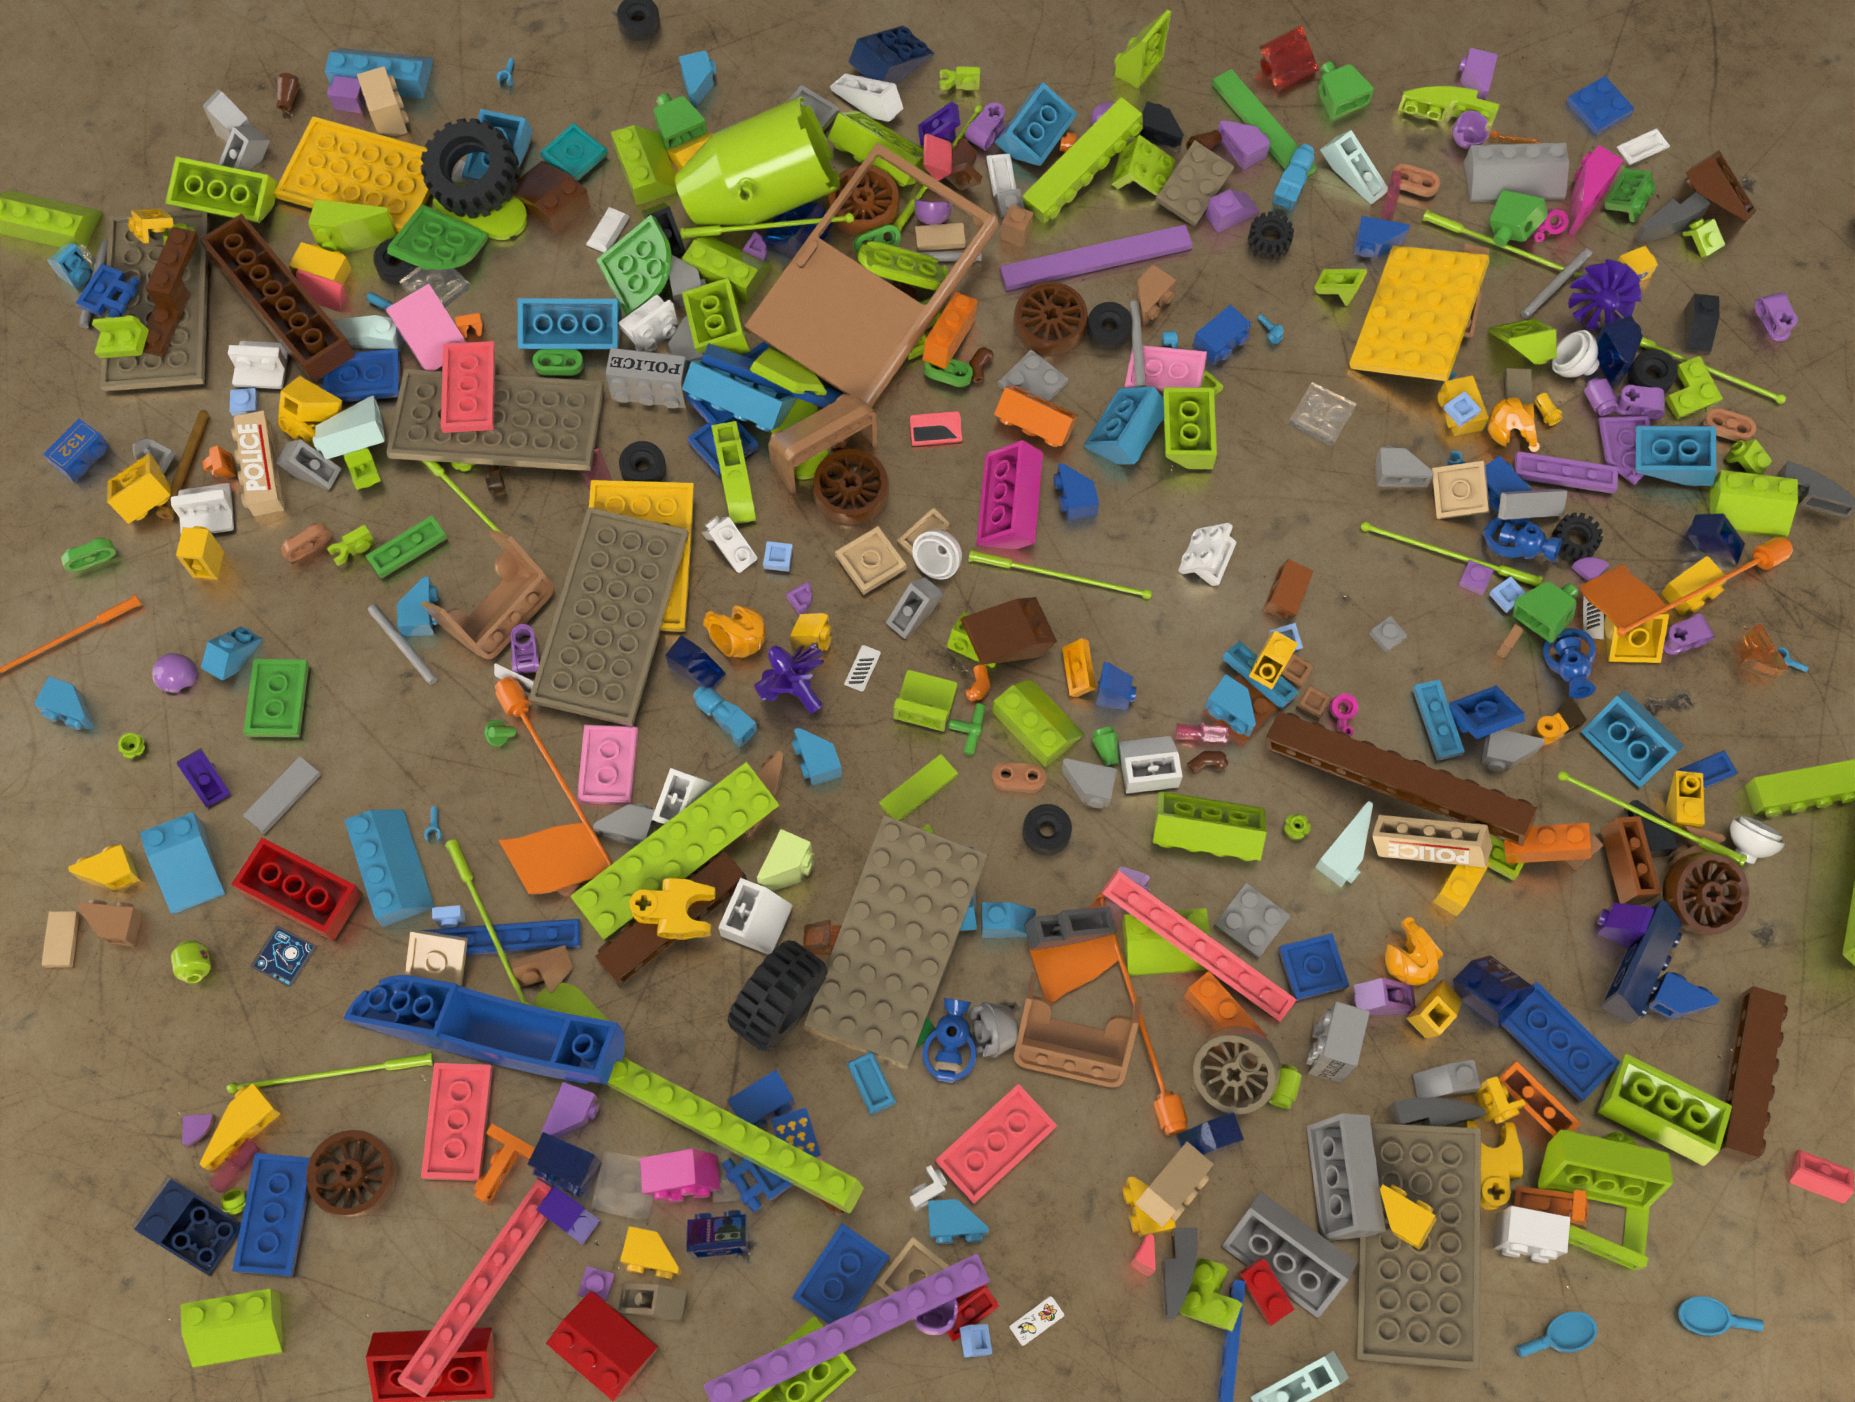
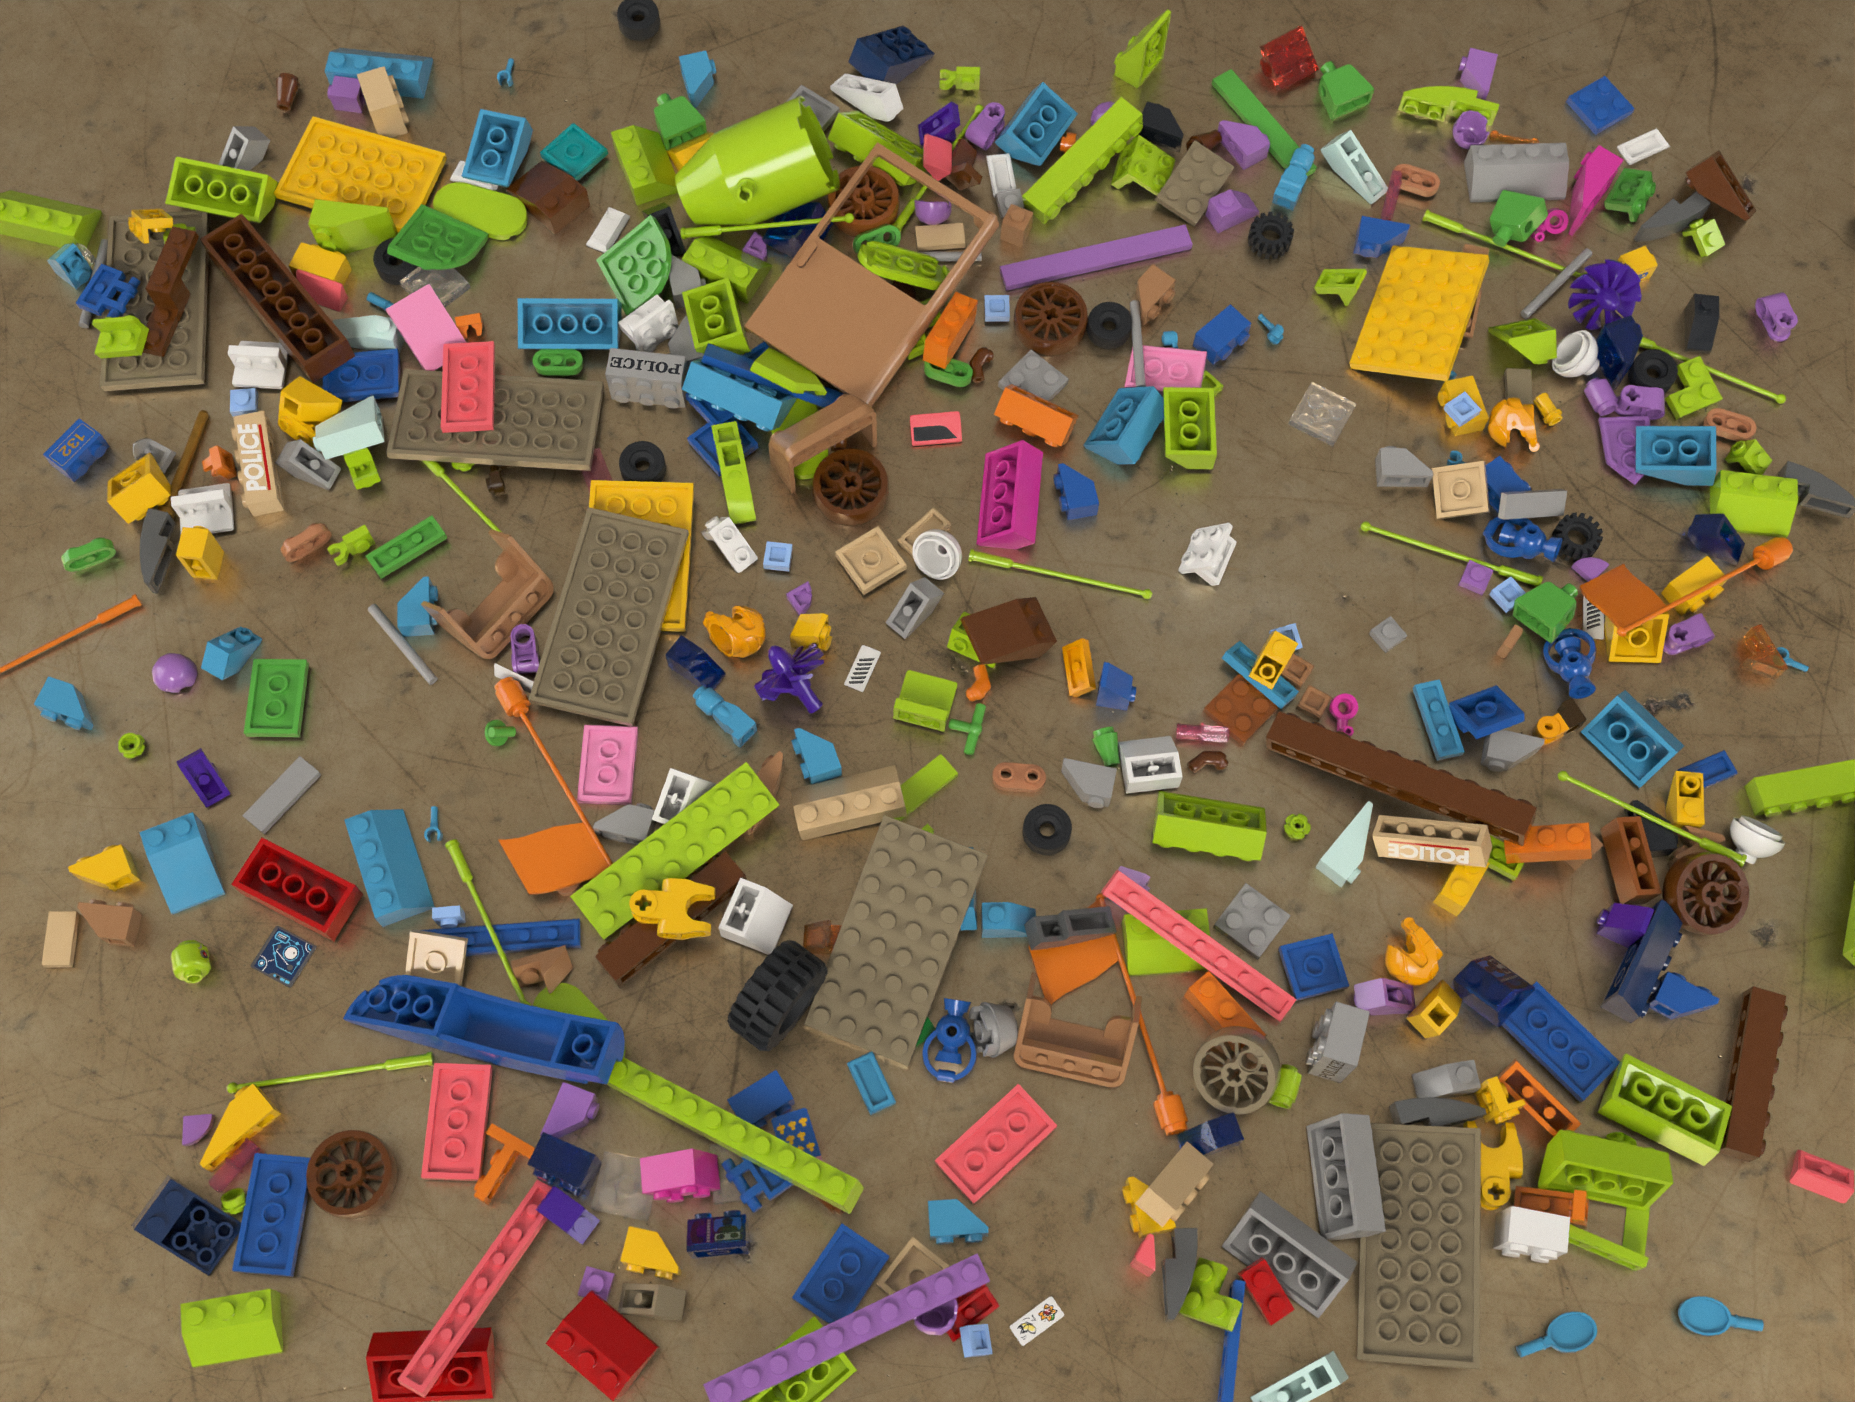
(156, 548): none -> dark grey slope
(224, 114): light grey slope -> none
(453, 144): black tyre -> none
(786, 862): yellowish green slope -> none
(848, 802): none -> tan slope
(926, 1193): white bracket -> none
(996, 308): none -> light blue plate
(1036, 721): lime slope -> none
(1233, 705): dark azure slope -> none
(1288, 590): dark orange hinge -> none
(1407, 1219): yellow slope -> none
(1566, 472): medium lavender plate -> none

